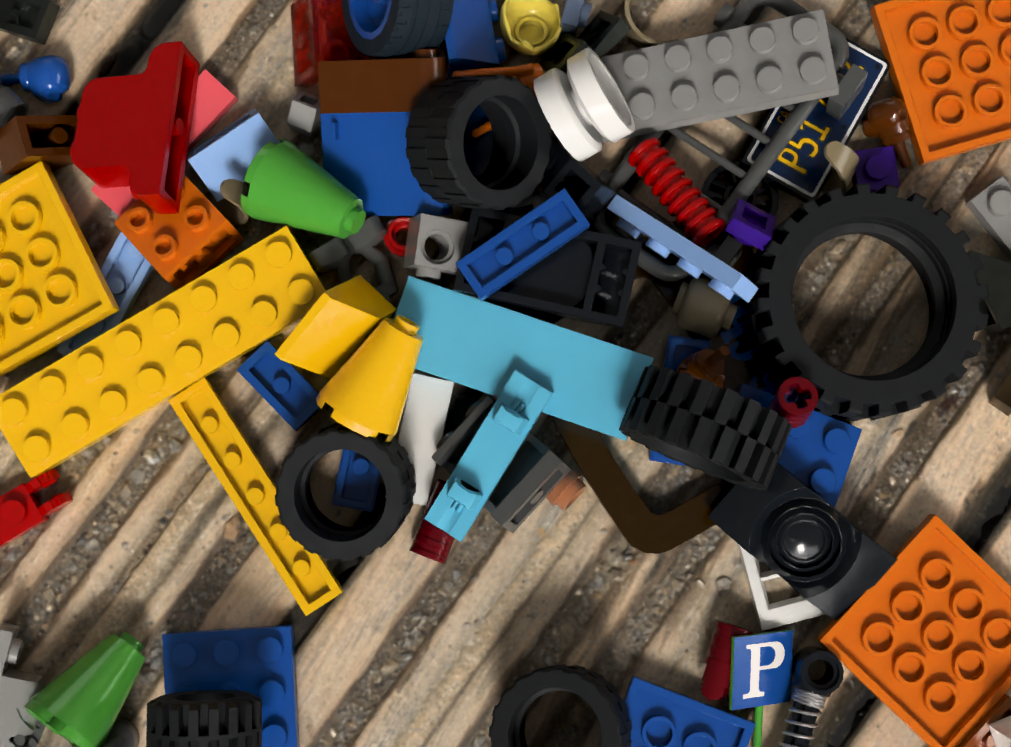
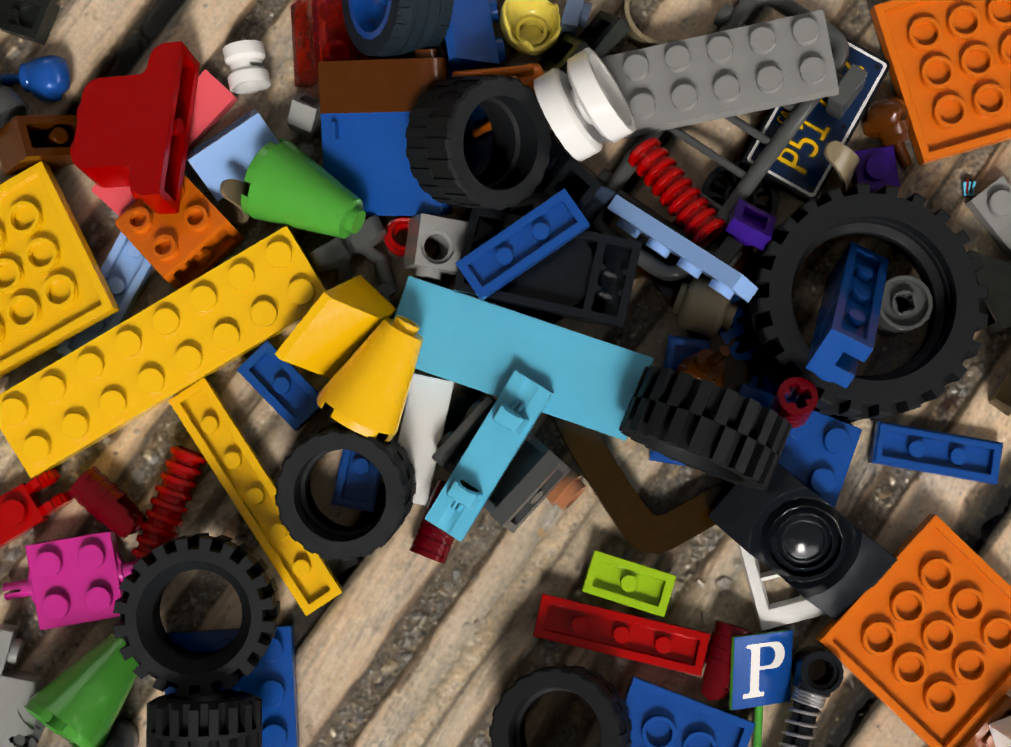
(73, 579): none -> dark pink plate
(107, 503): none -> dark red hinge
(153, 647): none -> black tyre
(170, 500): none -> red piece
(246, 66): none -> white wheel
(621, 634): none -> red plate
(628, 583): none -> lime plate
(848, 315): none -> blue brick
(904, 305): none -> dark grey wheel
(935, 452): none -> blue tile
(968, 187): none -> medium azure piece

